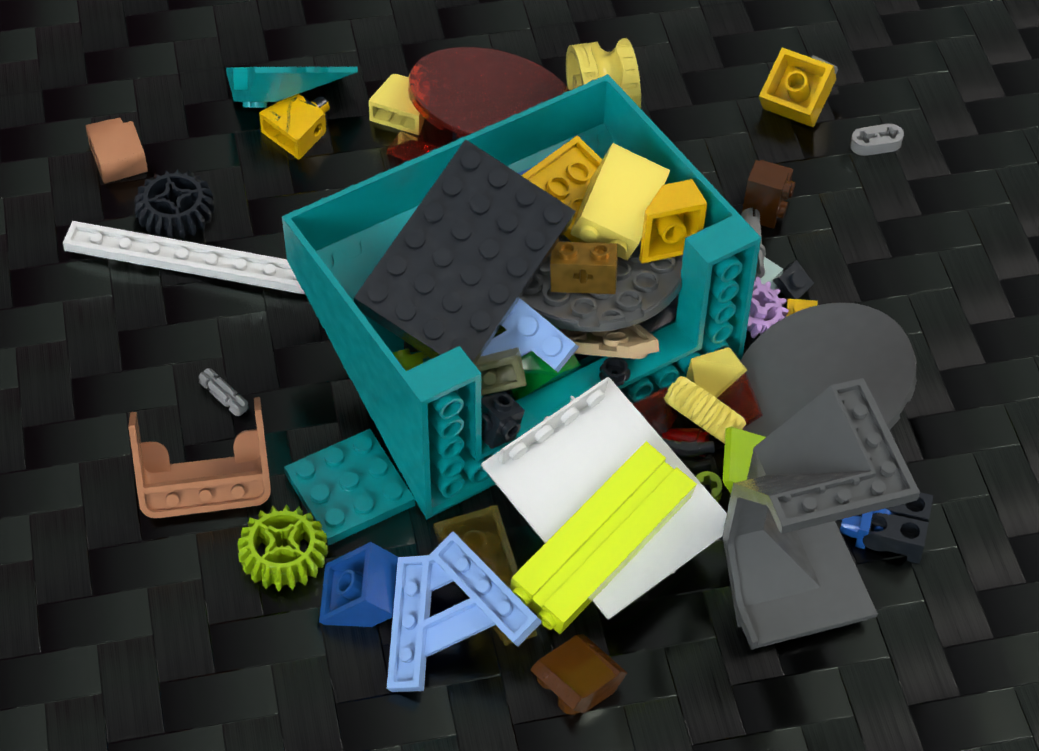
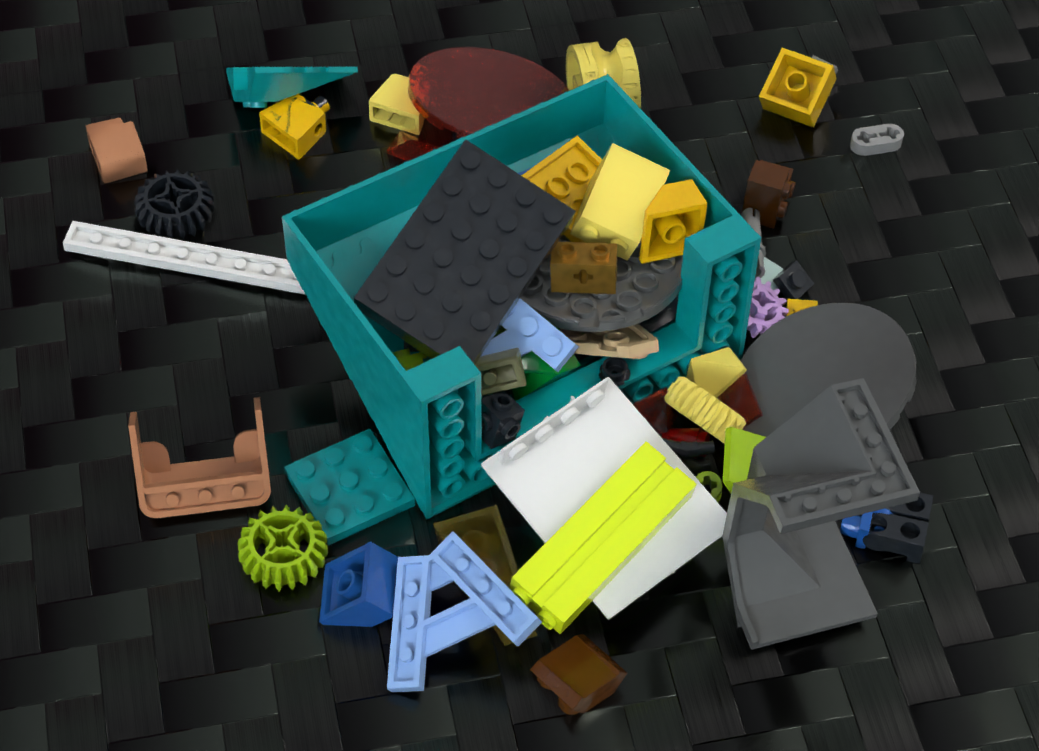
(223, 392): light grey axle -> none

